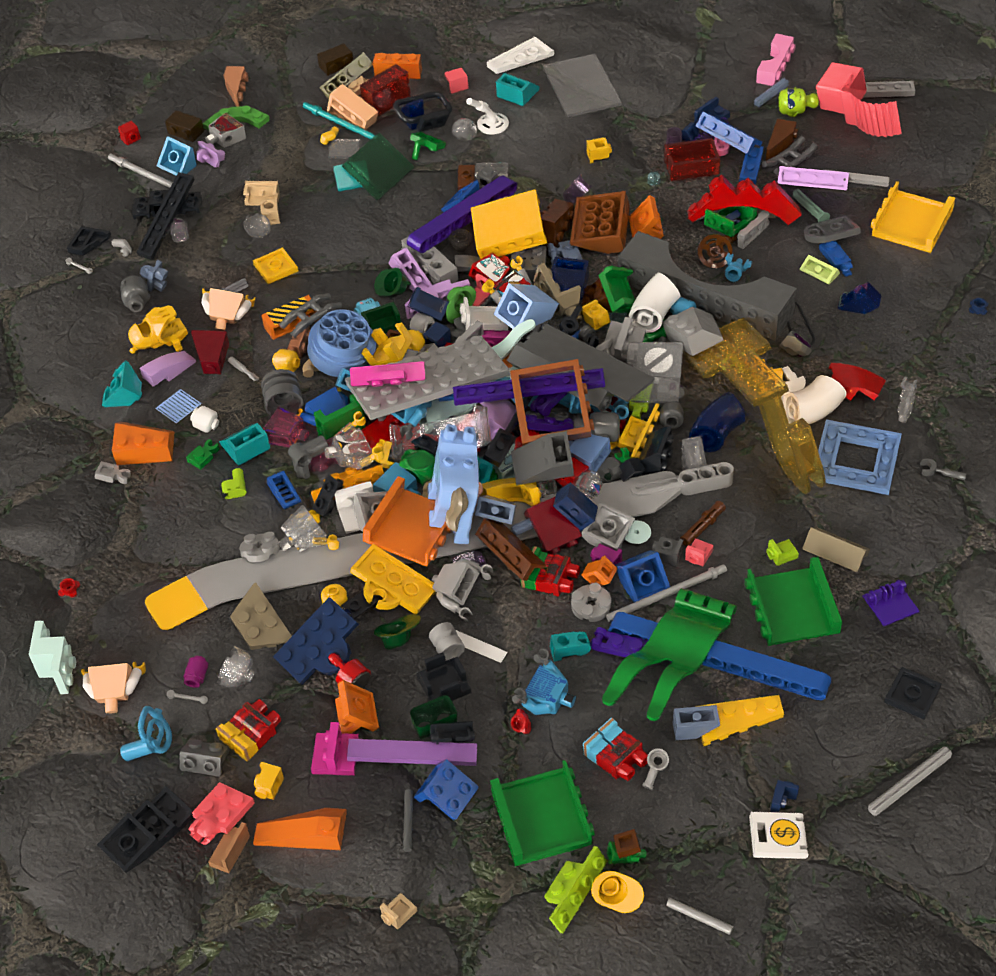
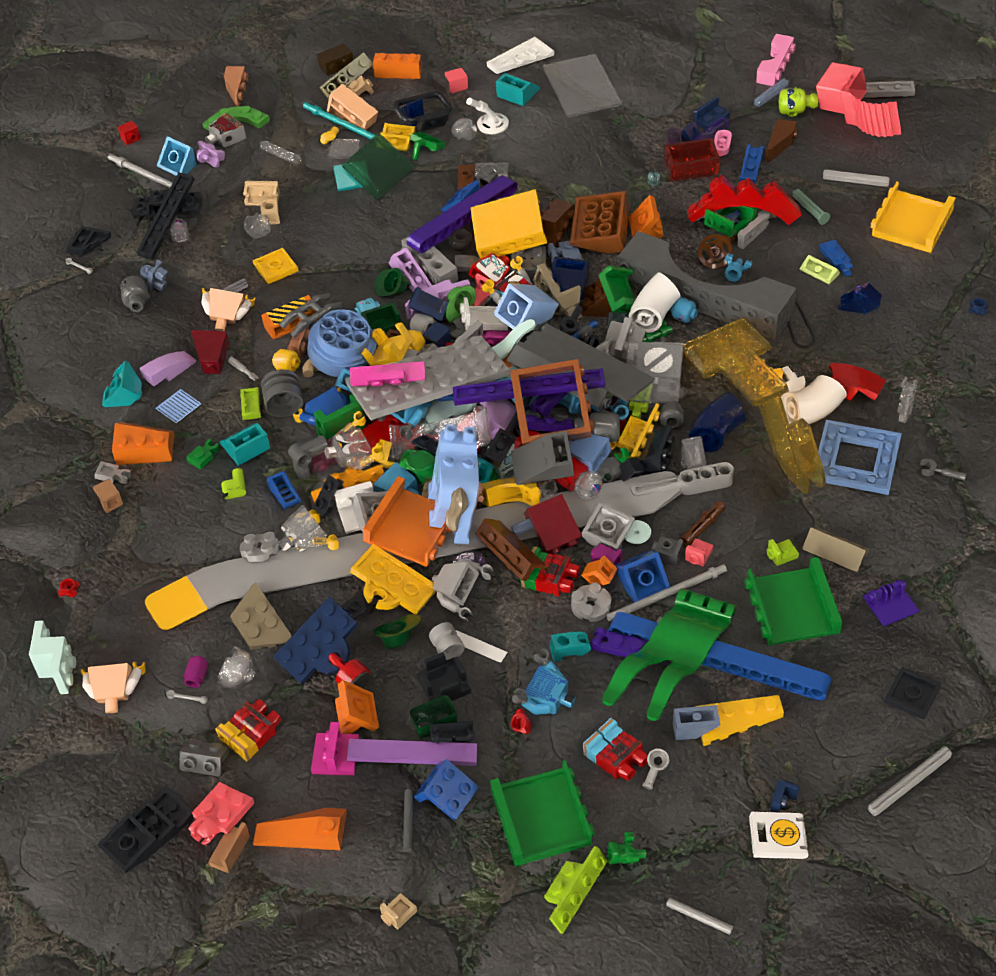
(108, 495): none -> medium nougat panel
(126, 248): light grey arm -> none
(148, 744): dark azure piece -> none
(157, 329): yellow helmet -> none
(184, 126): dark brown brick -> none
(204, 419): white head -> none
(250, 403): none -> lime plate
(268, 781): yellow brick -> none
(285, 428): clear pink torso -> none
(293, 158): none -> clear axle
(335, 592): yellow head -> none
(386, 89): clear red piece -> none
(398, 135): none -> yellow slope
(495, 509): sand blue slope -> none
(575, 506): dark blue panel -> none
(576, 189): clear purple piece -> none
(595, 315): yellow brick -> none
(598, 149): yellow brick -> none
(617, 891): yellow piece -> none
(627, 843): reddish brown plate -> none
(694, 329): light grey wedge -> none
(727, 133): fence -> none
(791, 150): dark grey piece -> none
(796, 345): dark grey rock -> none
(813, 178): lavender panel -> none
(831, 230): dark grey tile -> none

